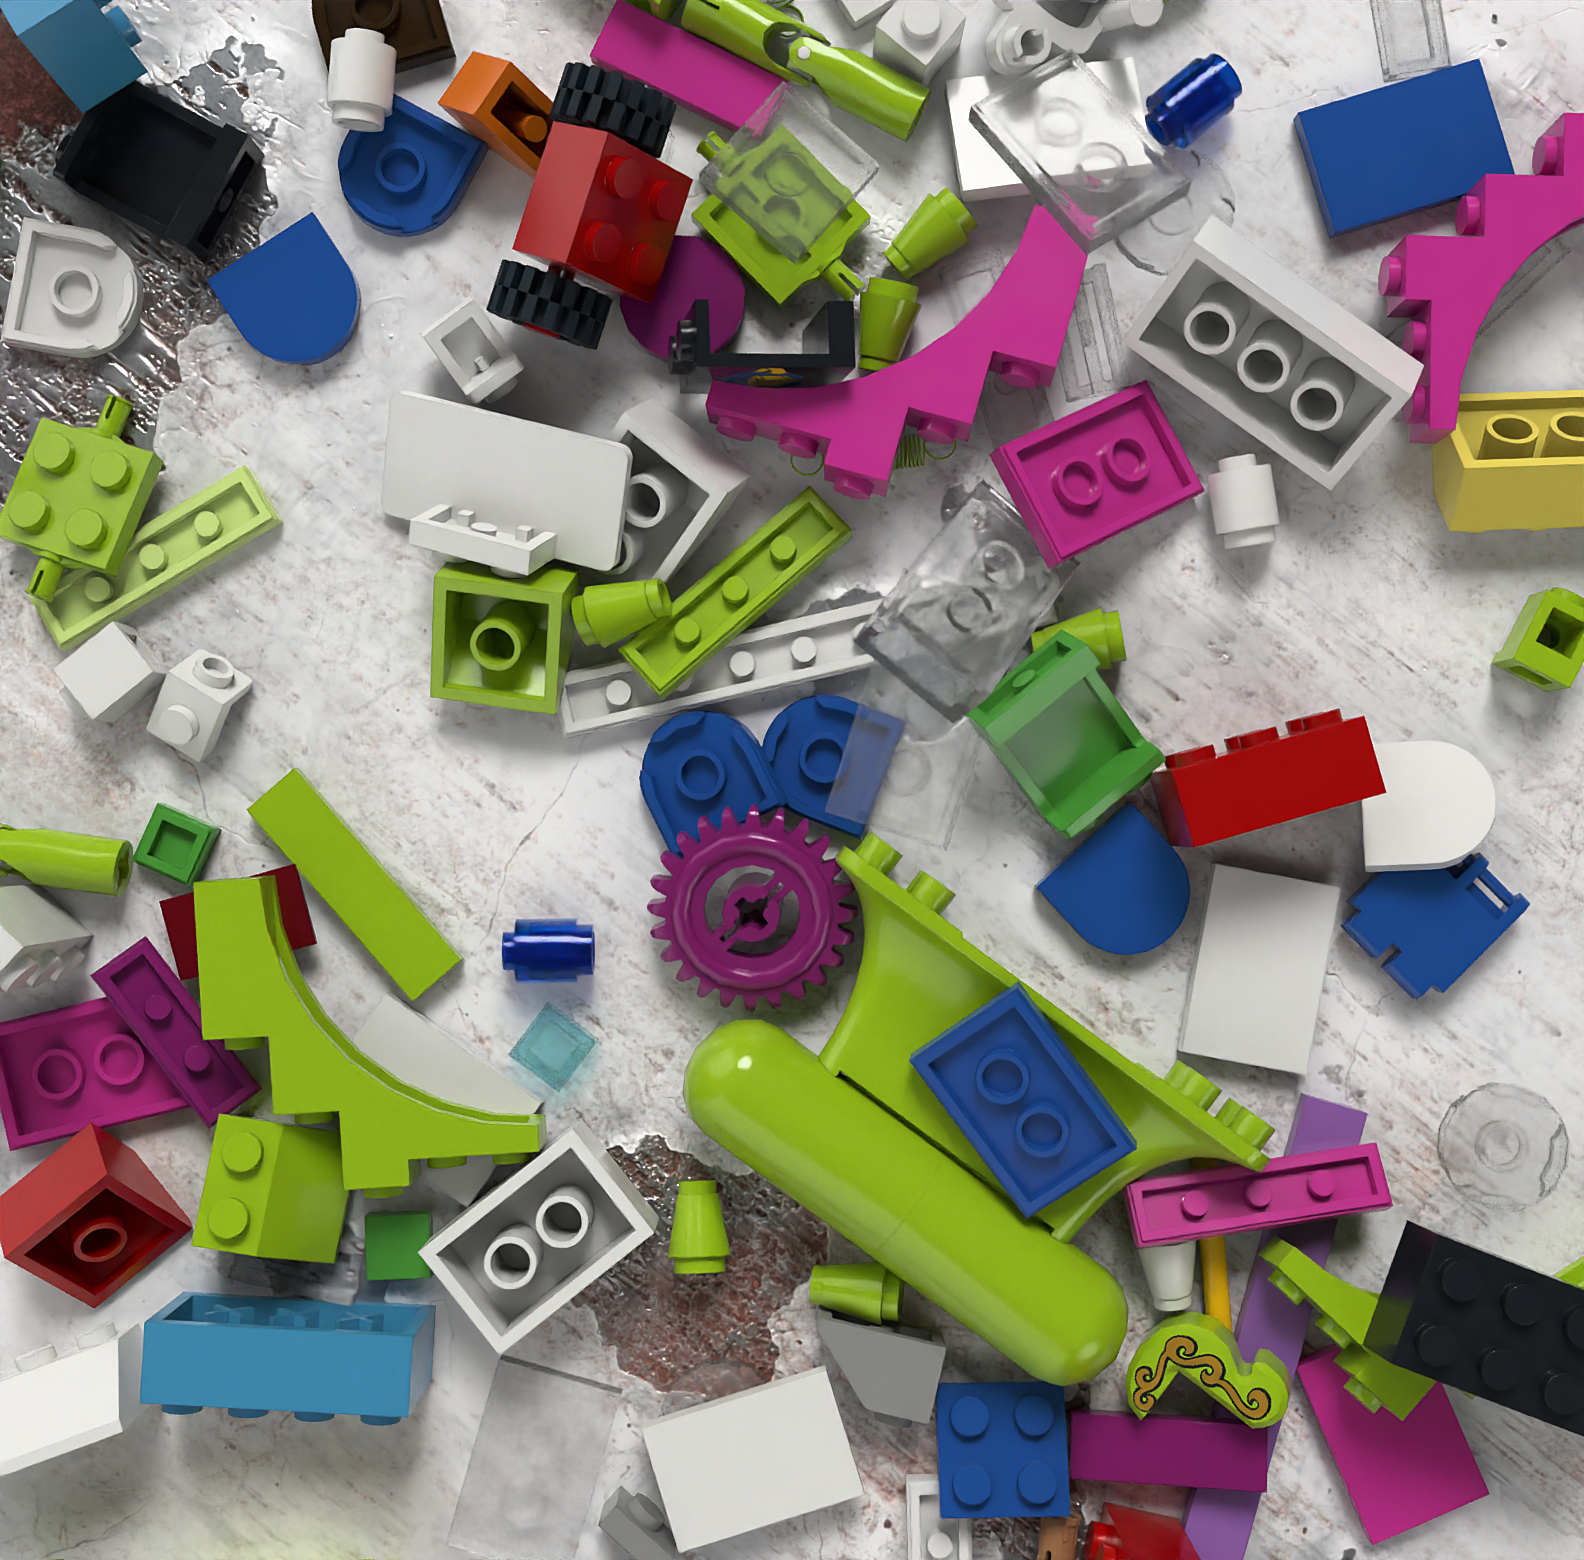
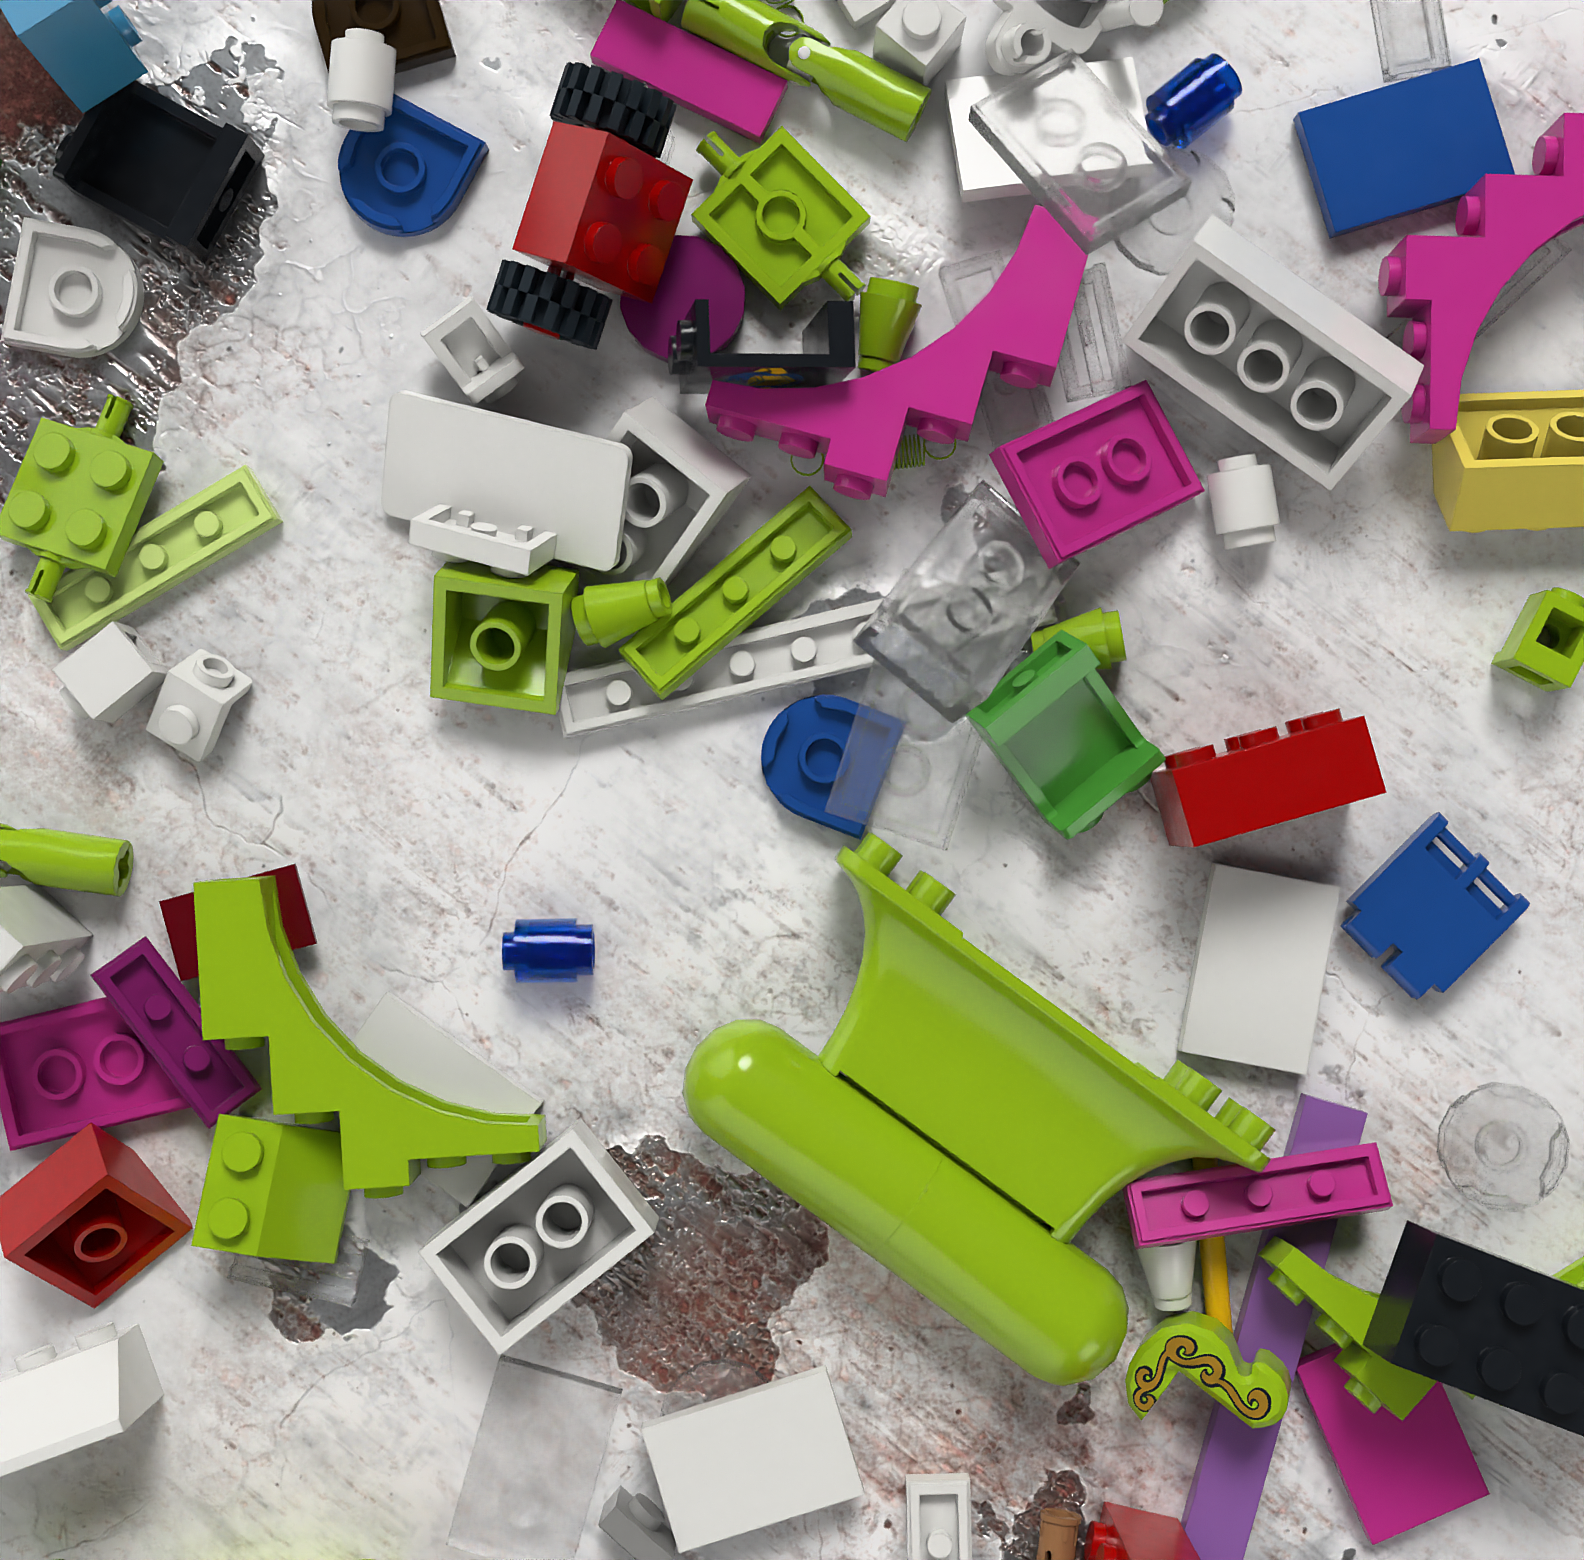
(176, 844): bright green tile -> none
(288, 1357): dark azure brick -> none
(292, 295): blue tile -> none
(355, 884): lime tile -> none
(394, 1244): bright green tile -> none
(501, 109): orange slope -> none
(553, 1046): clear light blue tile -> none
(698, 1229): lime cone -> none
(702, 766): blue tile -> none
(788, 172): clear tile -> none
(795, 865): magenta gear -> none
(858, 1290): lime cone -> none
(887, 1365): light grey slope -> none
(930, 234): lime cone -> none
(1001, 1450): blue plate -> none
(1023, 1100): blue tile -> none
(1121, 886): blue tile -> none
(1168, 1450): magenta tile -> none
(1433, 810): white tile -> none

